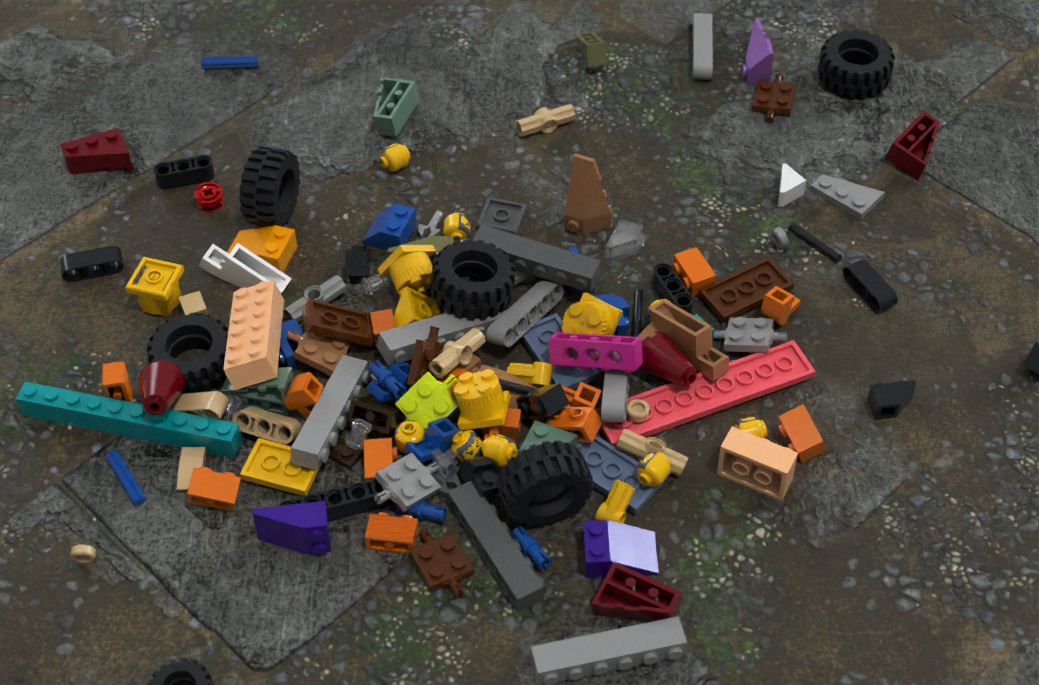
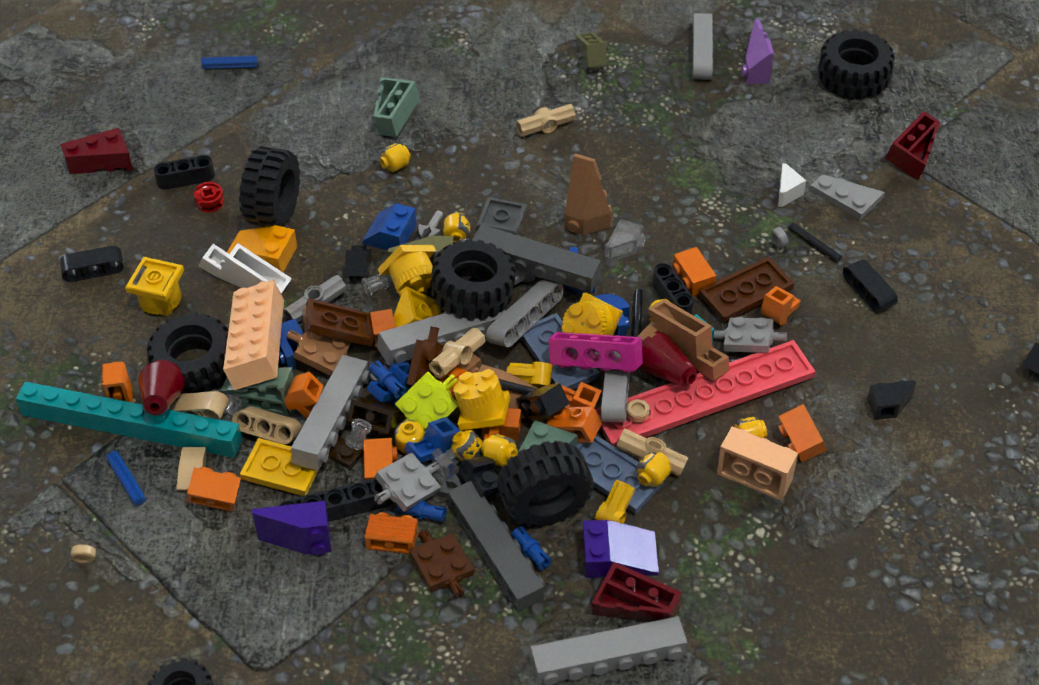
(192, 304): tan brick -> none
(774, 98): reddish brown plate -> none

